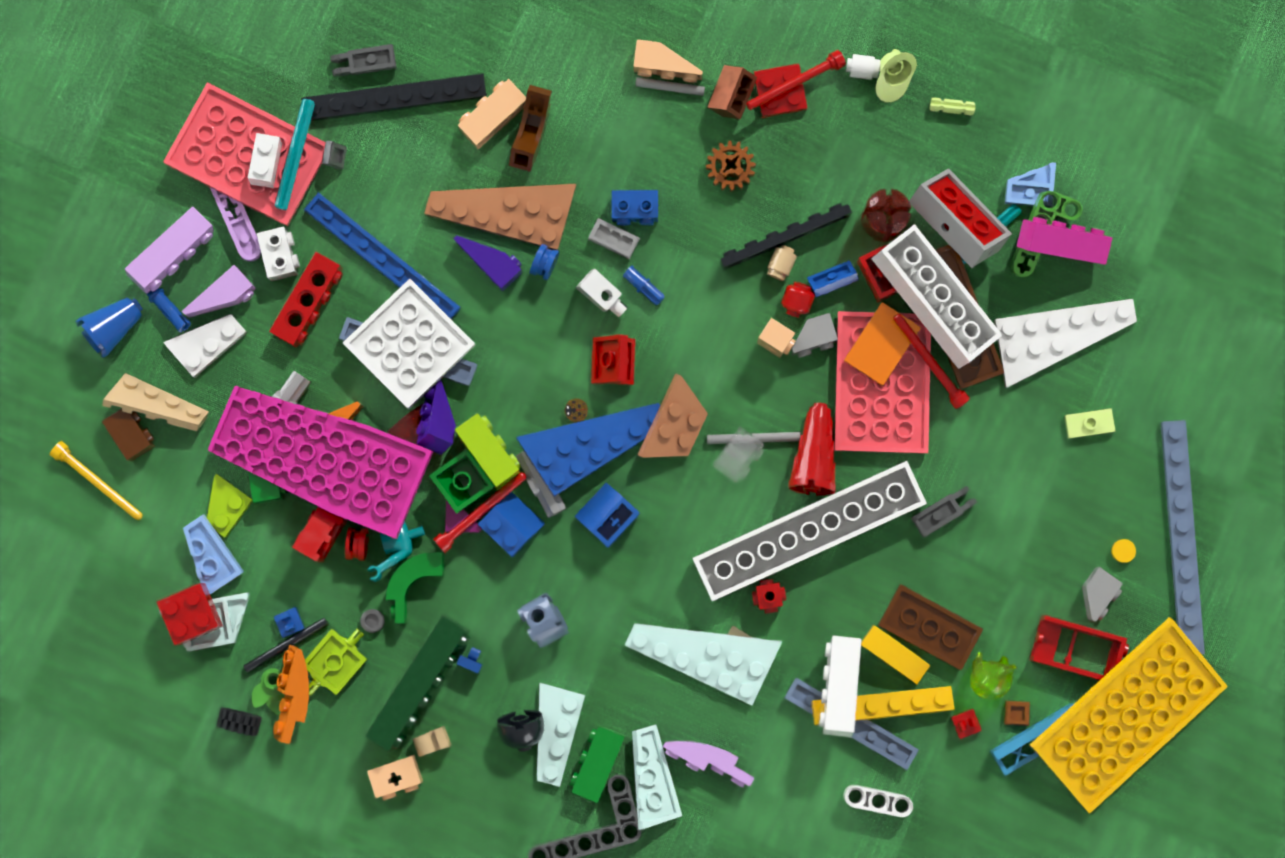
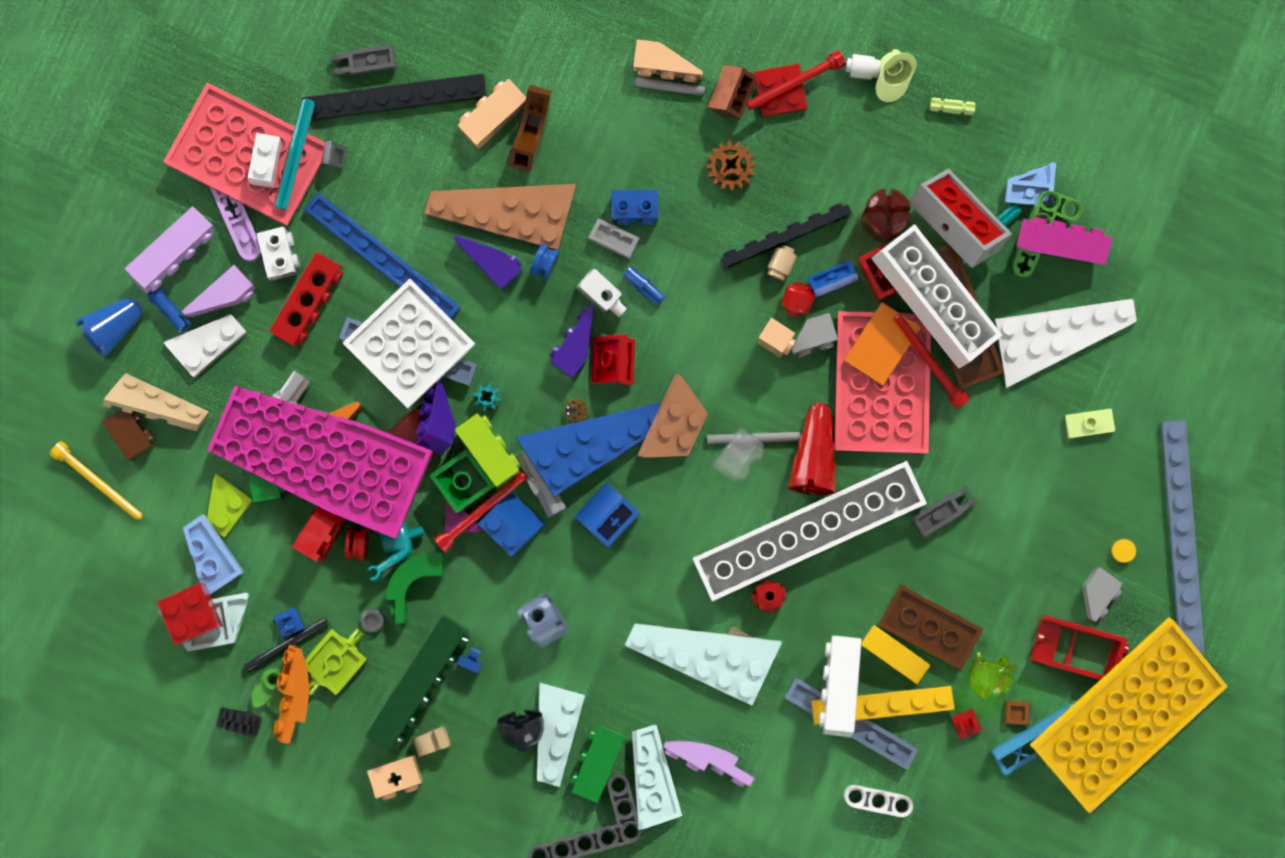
(494, 398): none -> teal gear
(574, 351): none -> dark purple slope

